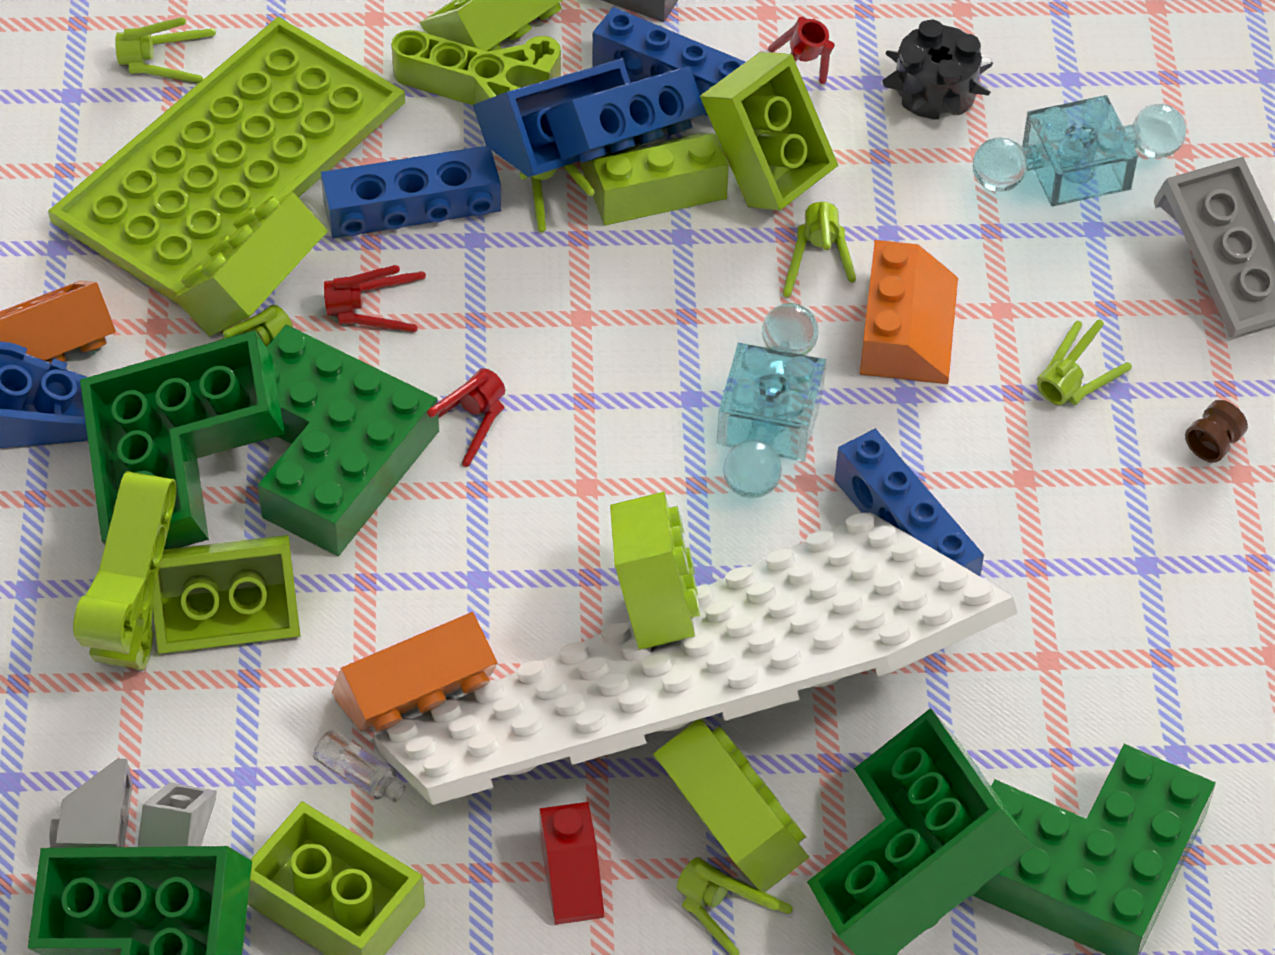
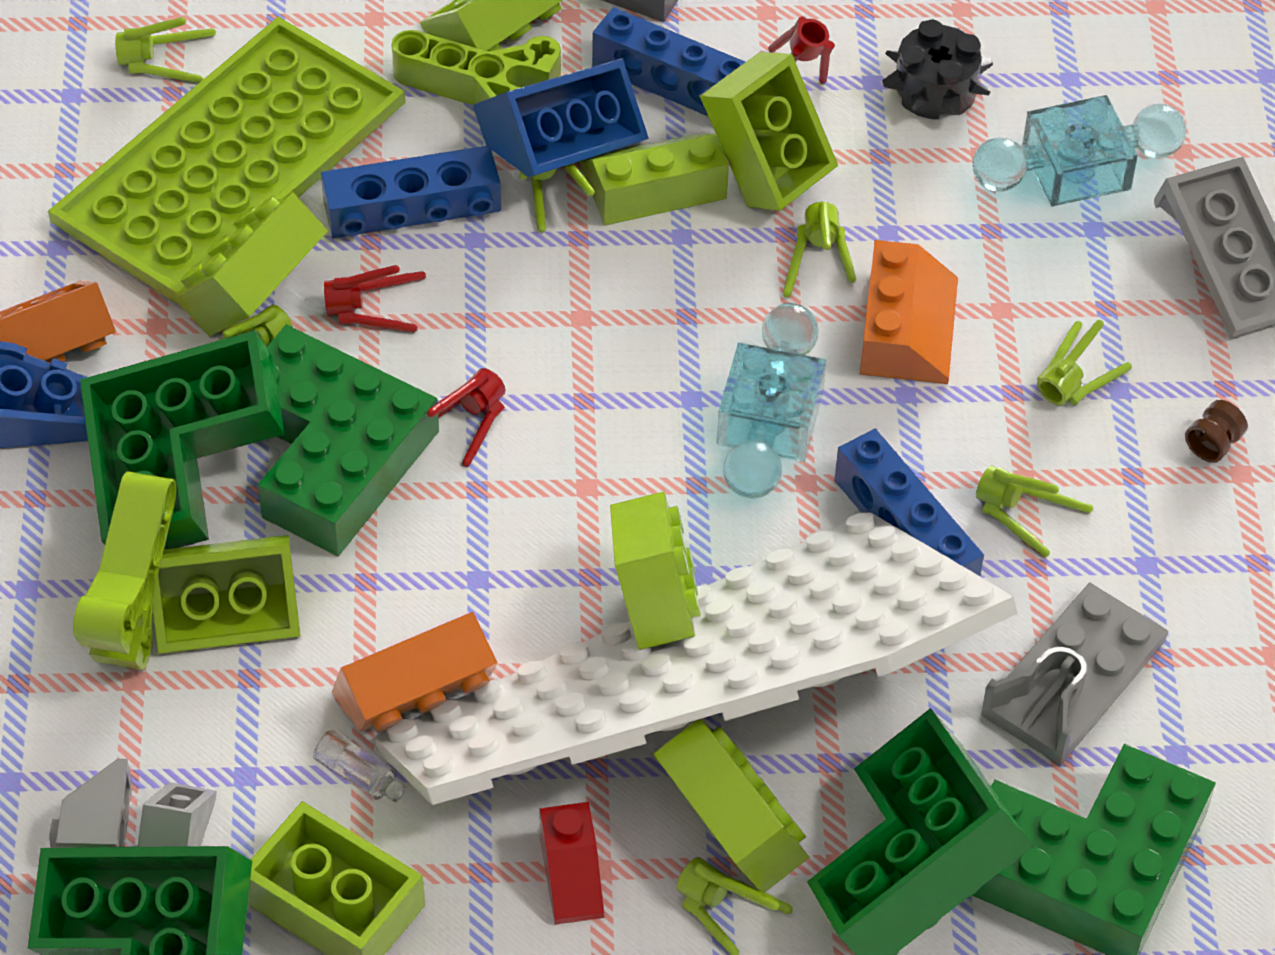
(626, 113): blue brick -> none
(1004, 489): none -> lime plant
(1073, 673): none -> light grey plate

